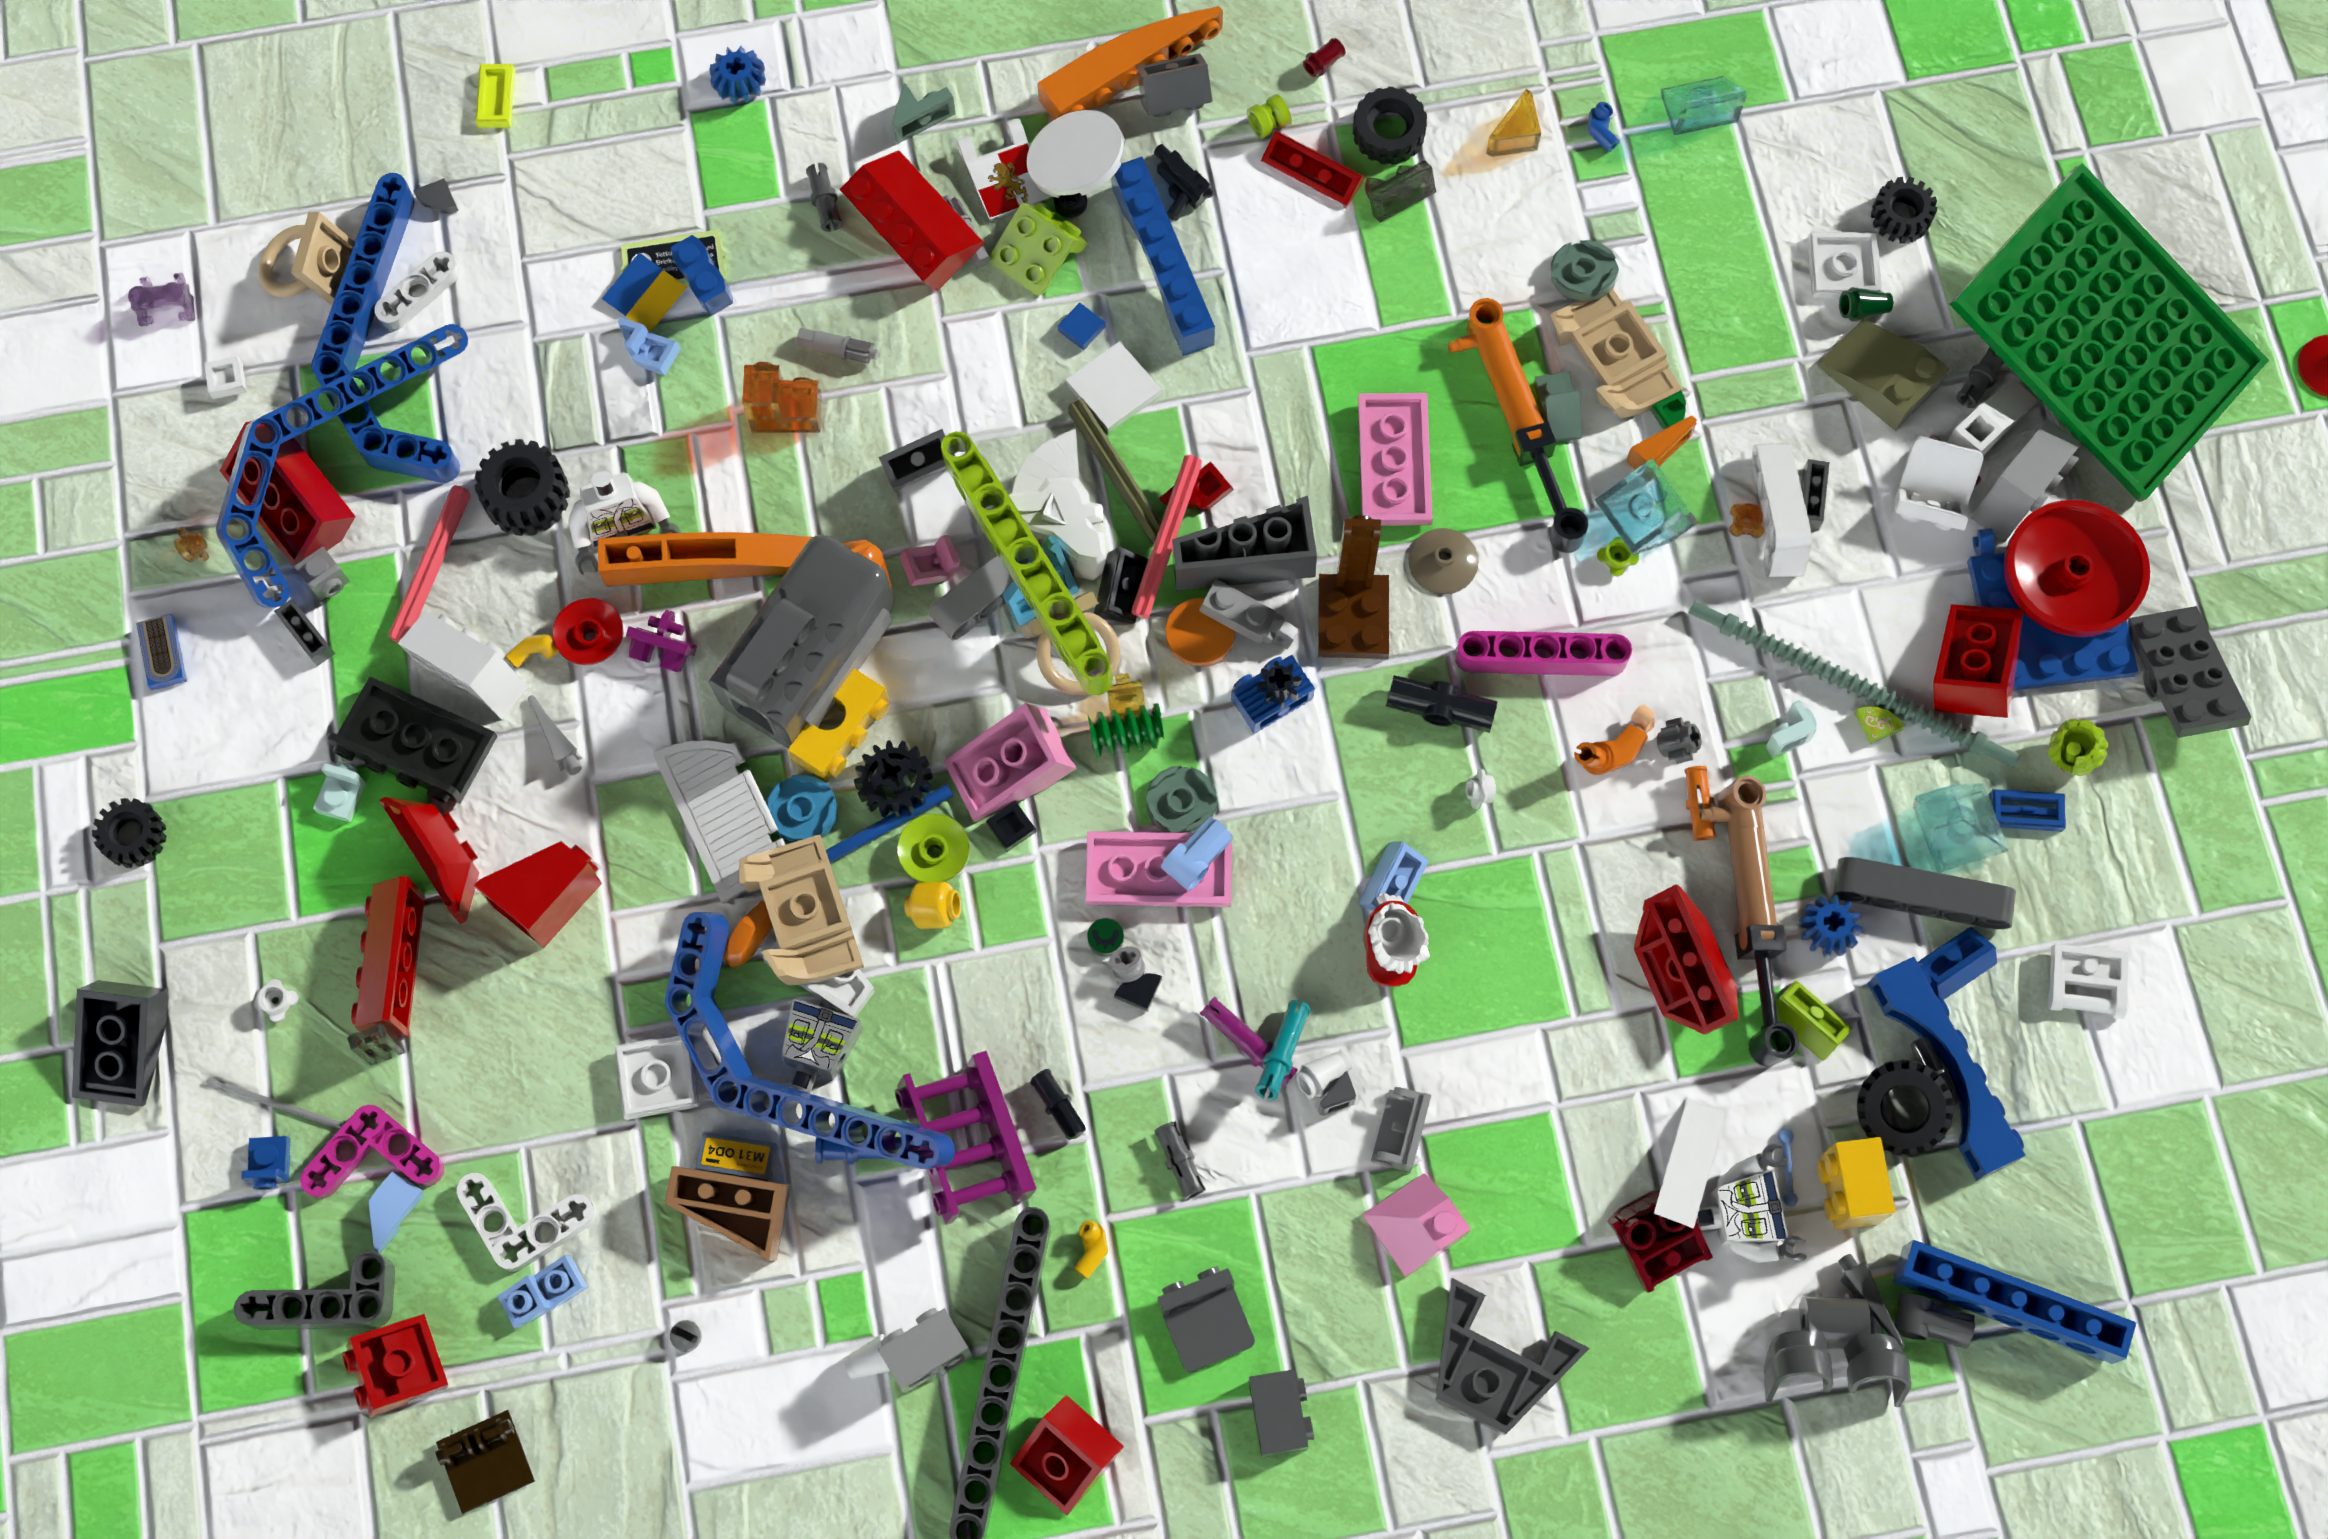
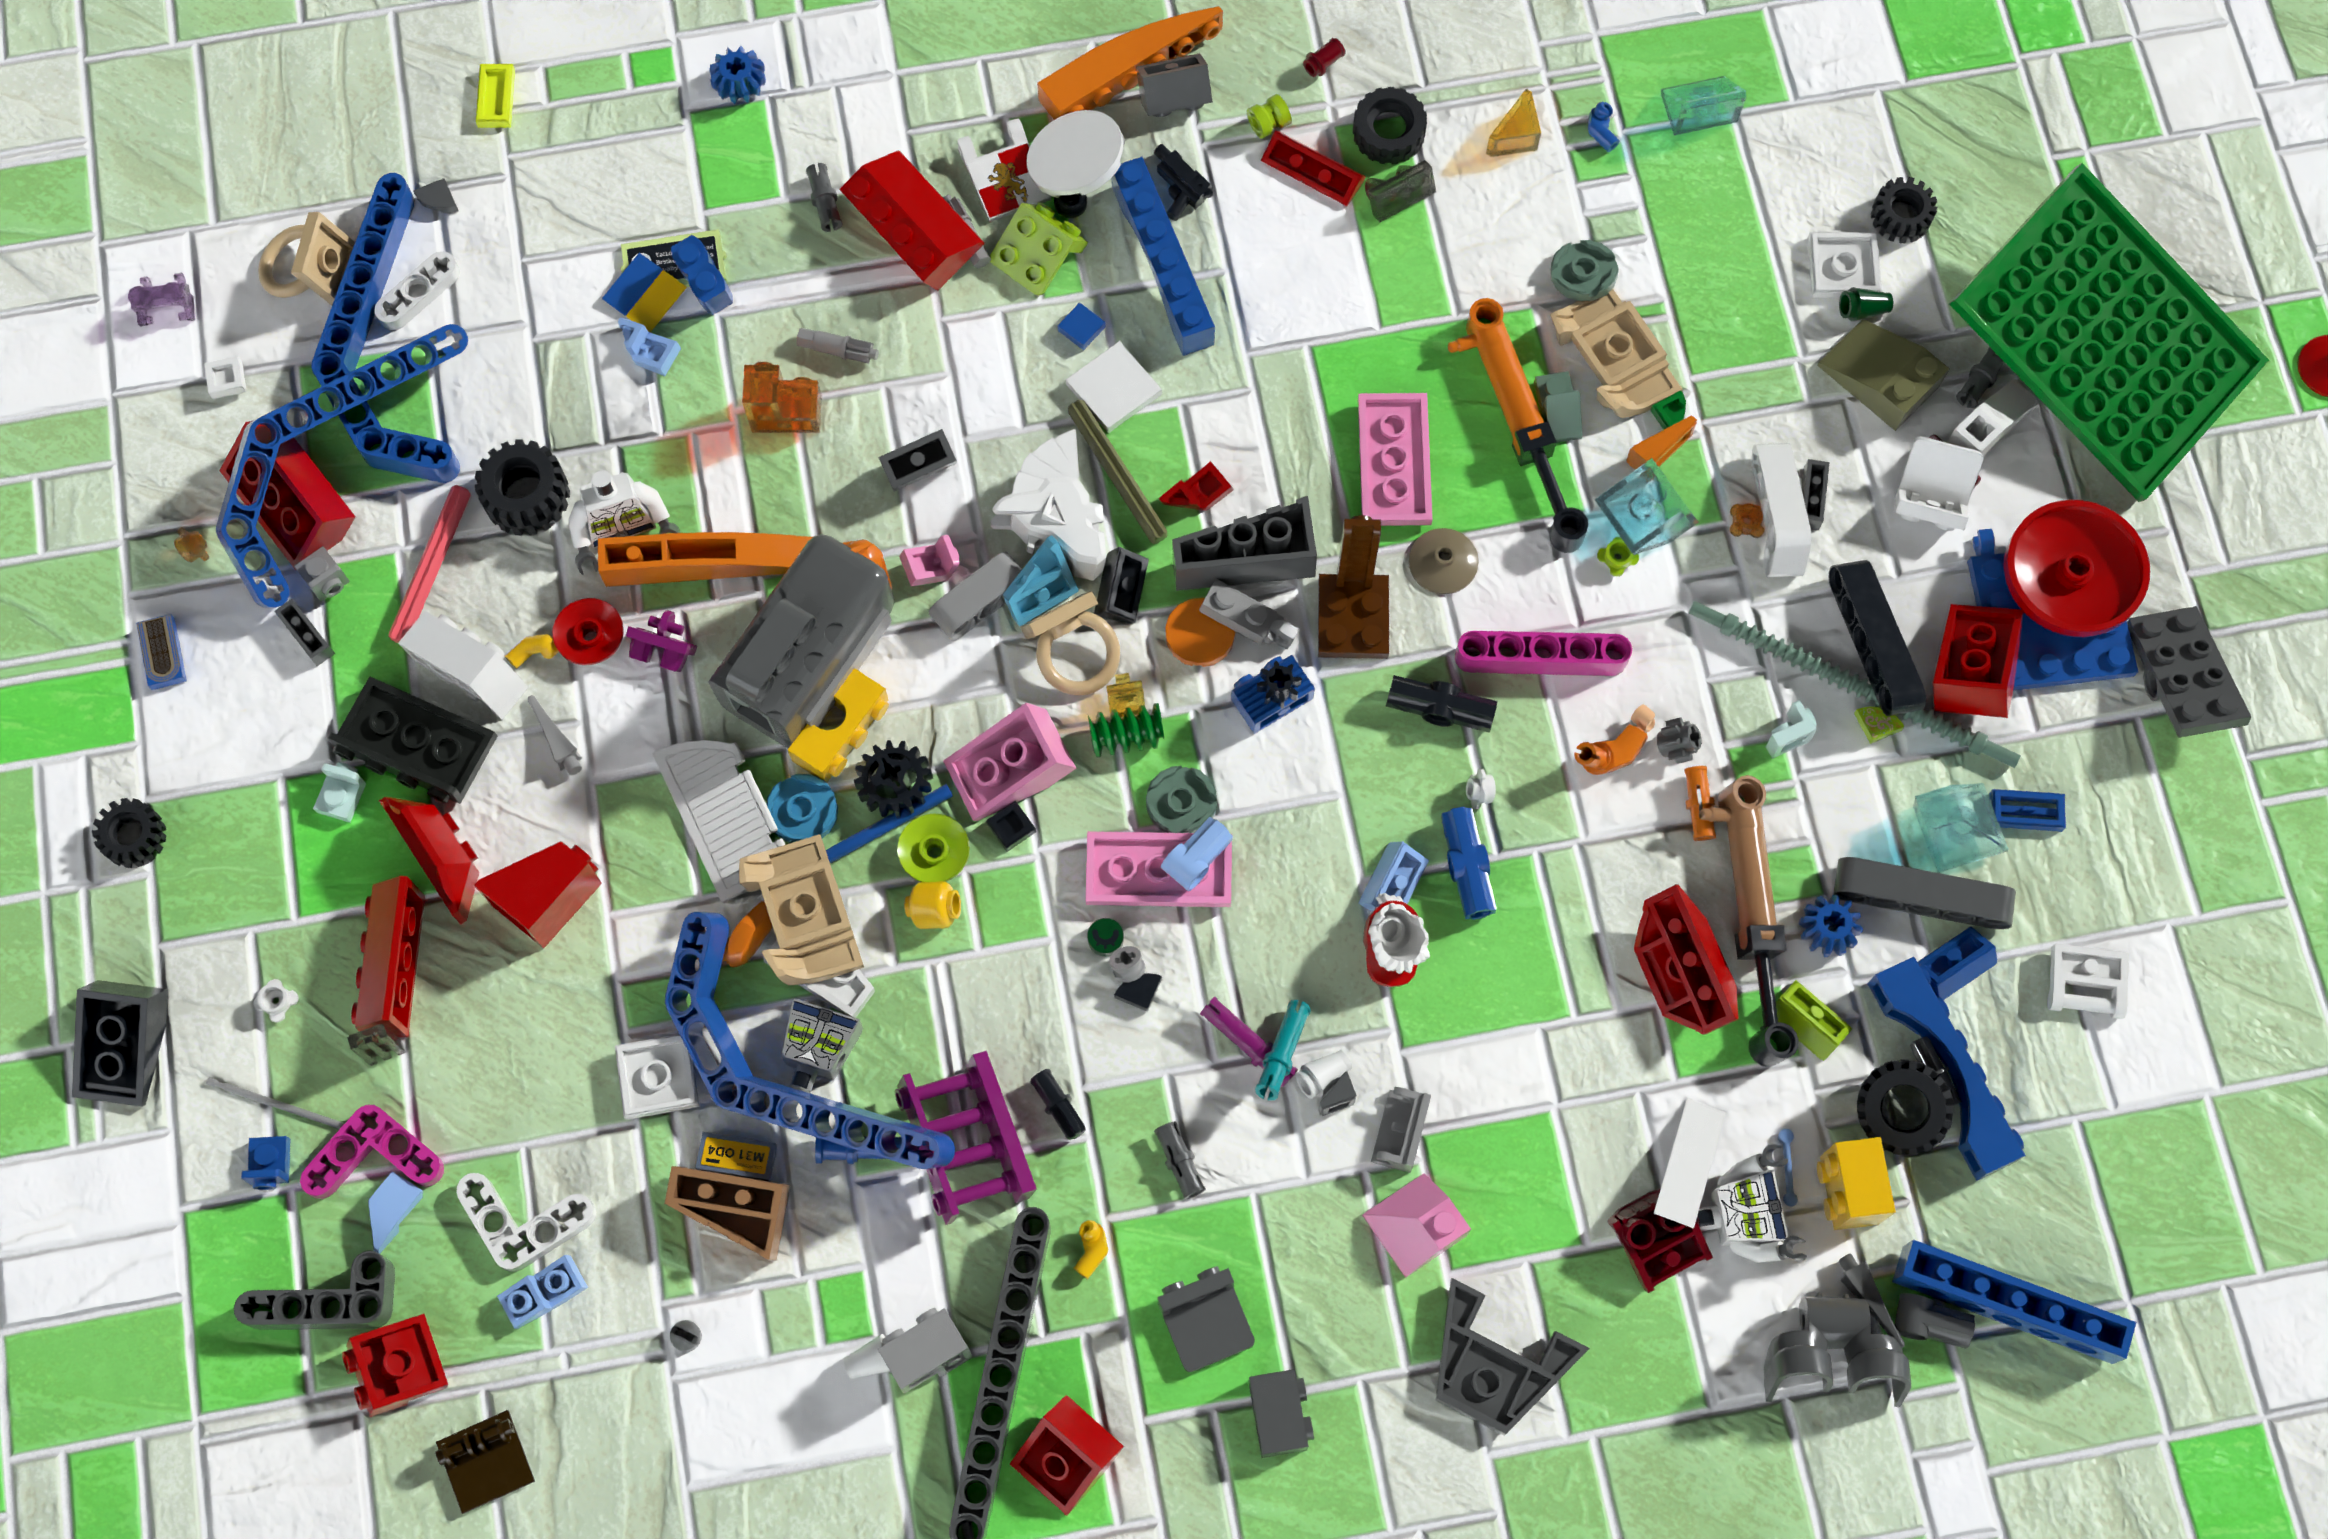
(916, 116): sand green slope -> none
(1038, 579): lime beam -> none
(1168, 530): coral axle -> none
(1468, 863): none -> blue piece
(1877, 638): none -> black beam
(2026, 480): light grey wedge -> none
(2078, 747): lime piece -> none

